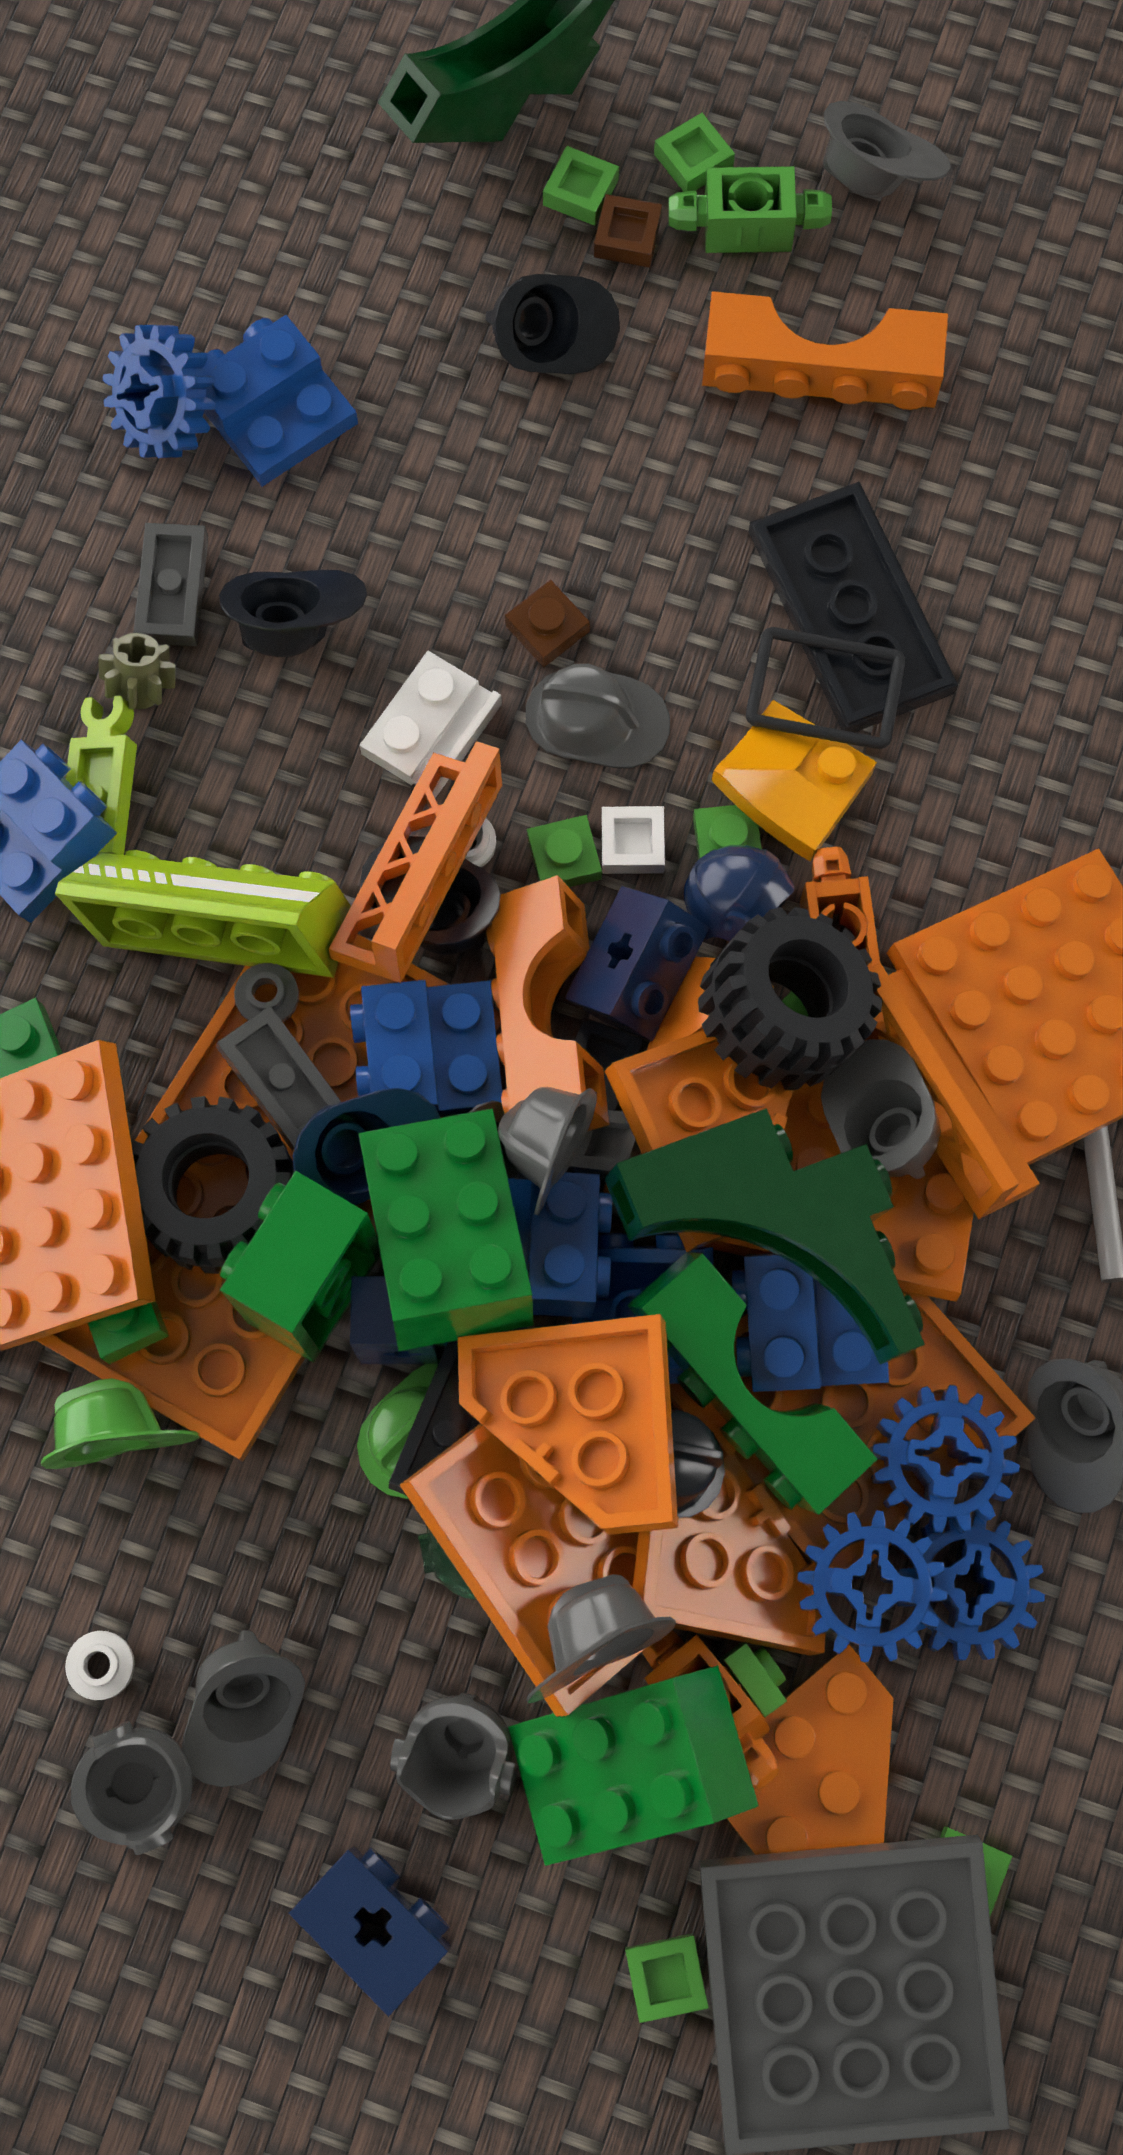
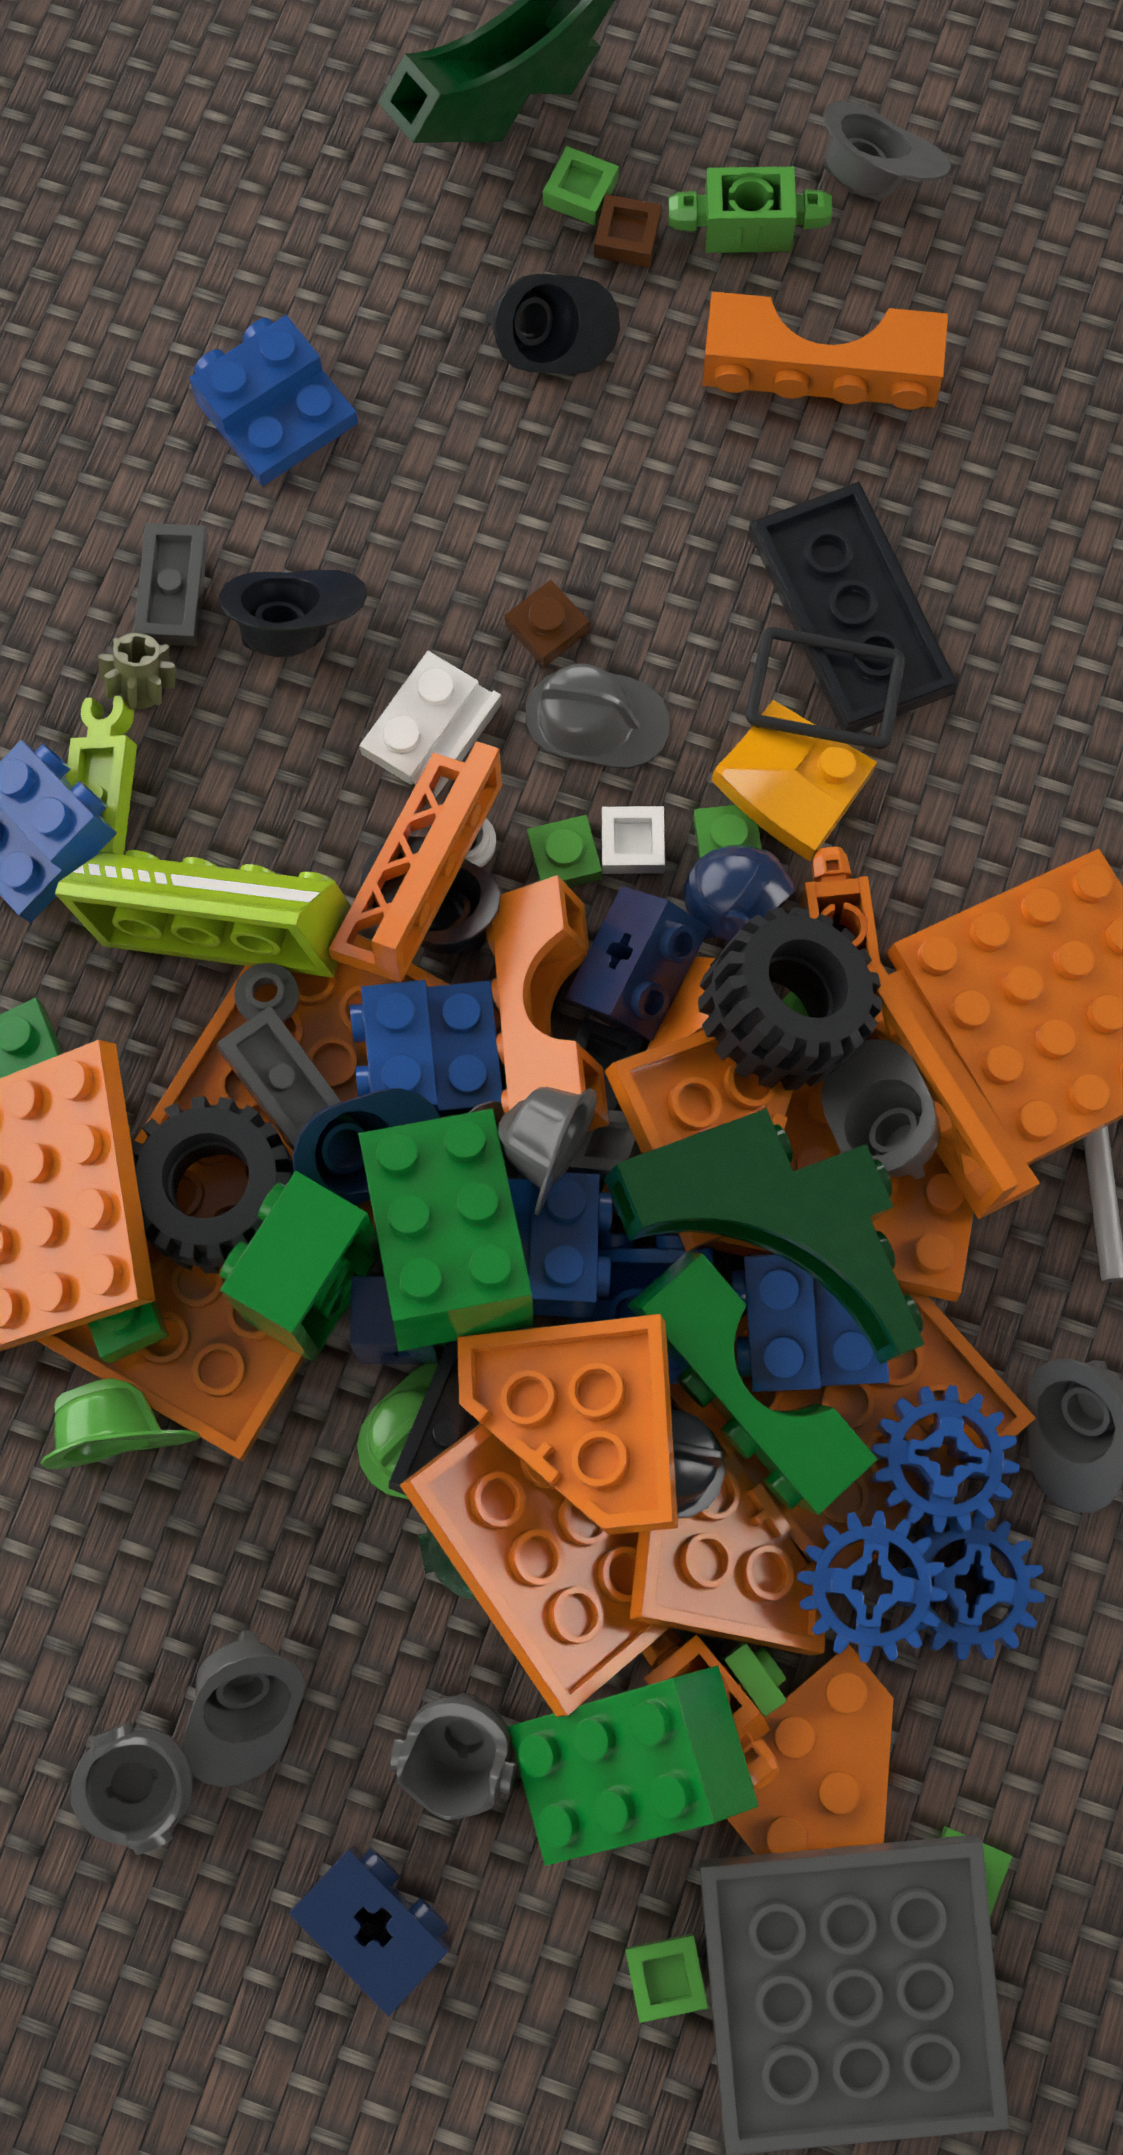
(120, 1671): white plate -> none
(159, 391): blue gear -> none
(597, 1627): dark grey piece -> none
(691, 150): bright green plate -> none

